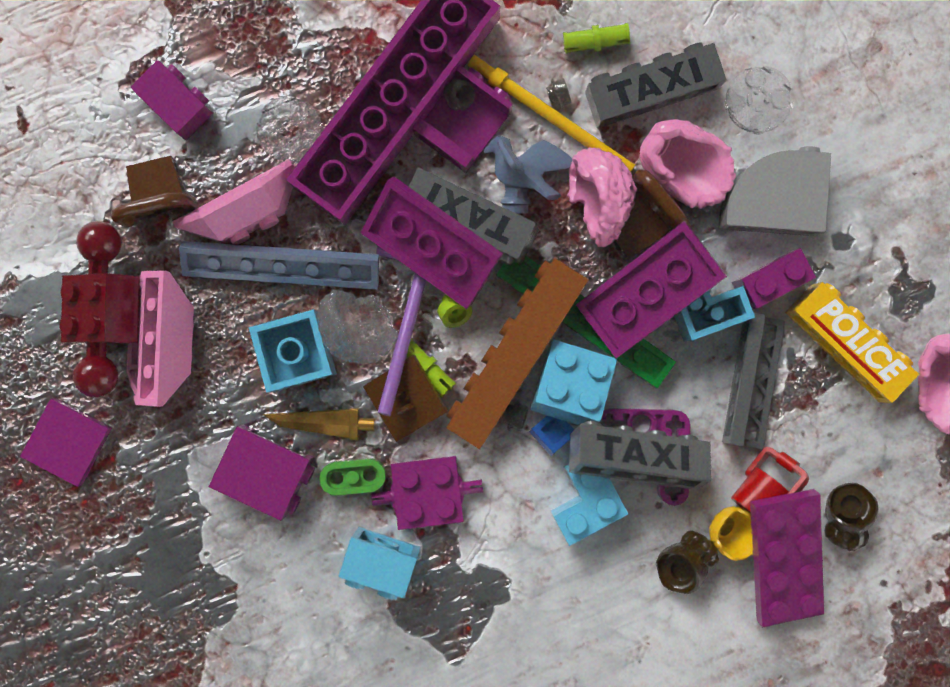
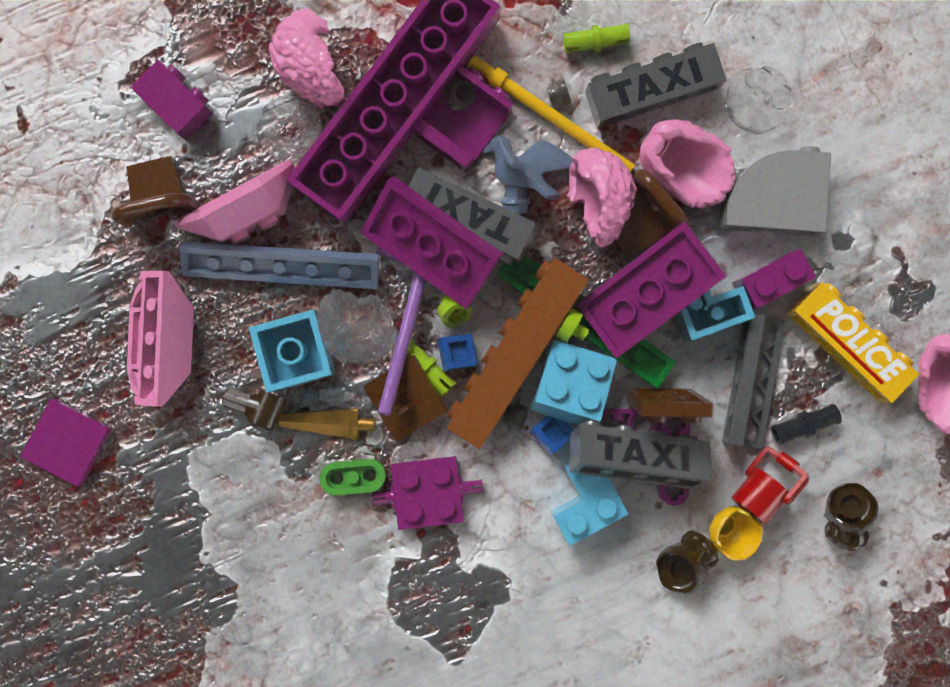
(98, 308): dark red brick -> none
(259, 408): none -> dark brown axle
(262, 473): magenta panel -> none
(304, 59): none -> bright pink hair
(379, 563): medium azure brick -> none
(457, 352): none -> blue plate
(571, 326): none -> lime tile
(669, 402): none -> reddish brown plate
(787, 557): magenta plate -> none
(806, 424): none -> black pin

